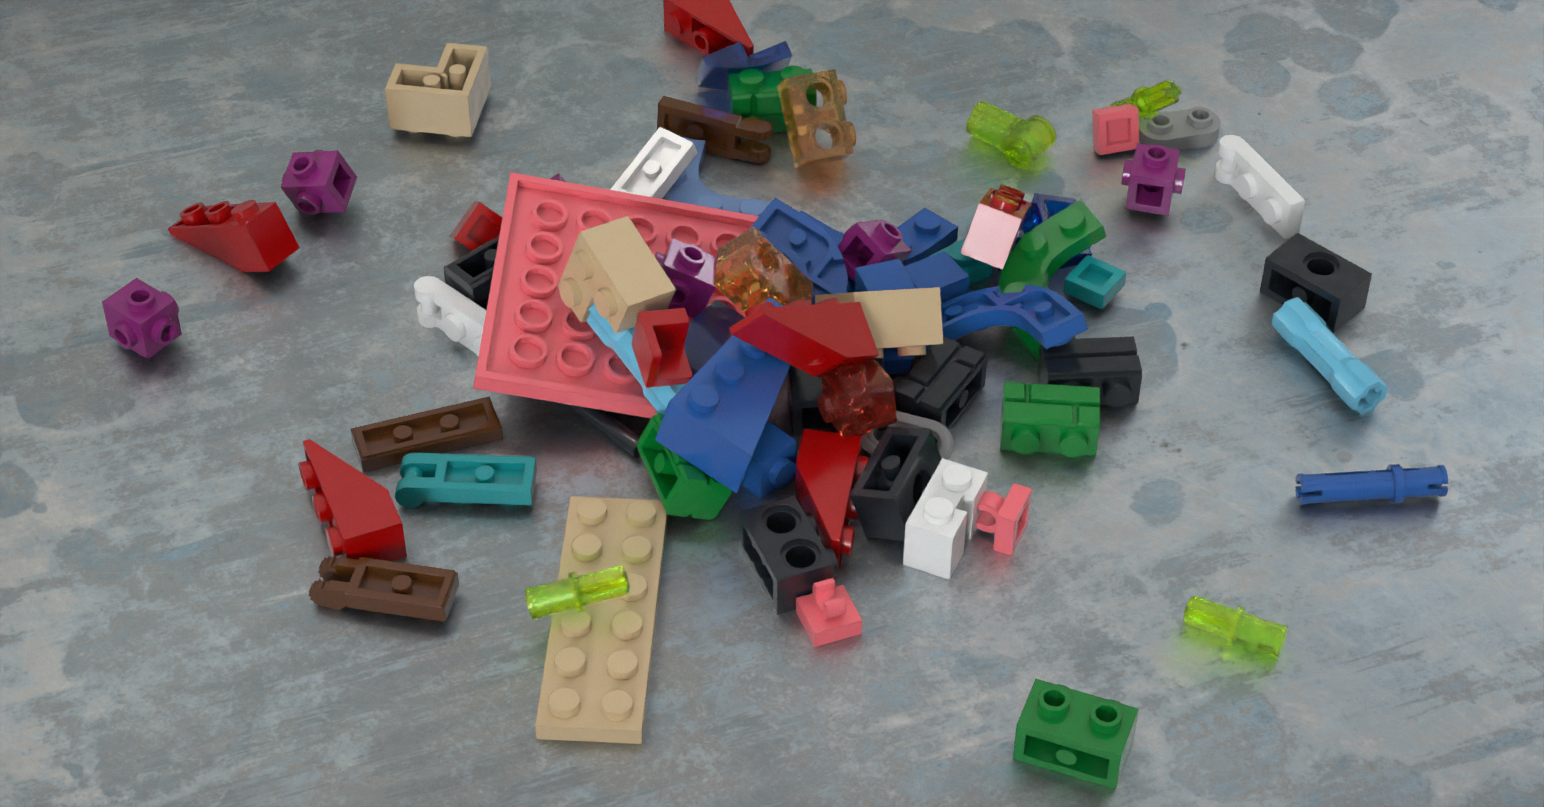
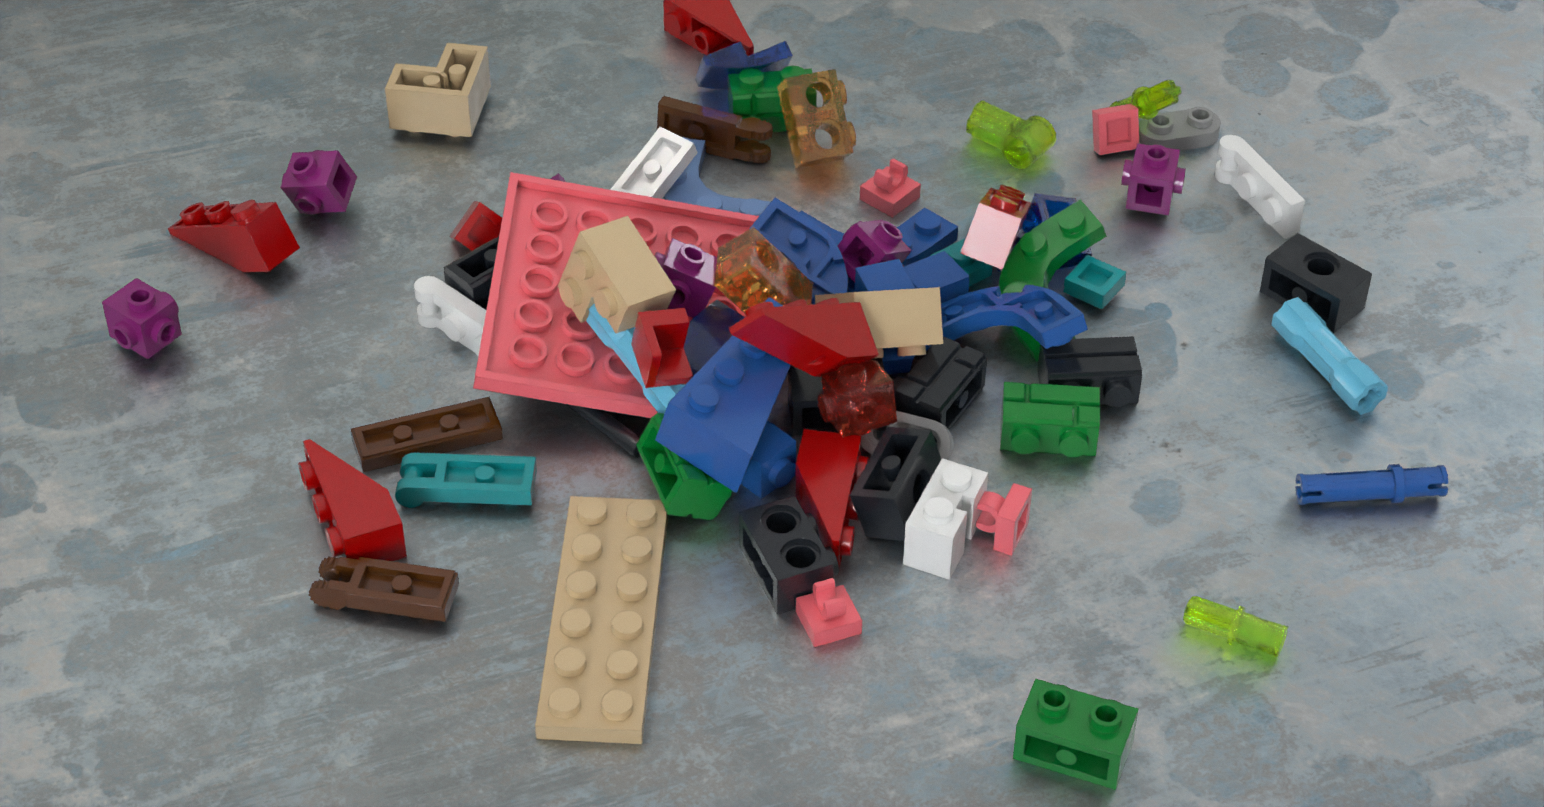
(576, 591): clear neon green axle -> none
(890, 189): none -> coral tile

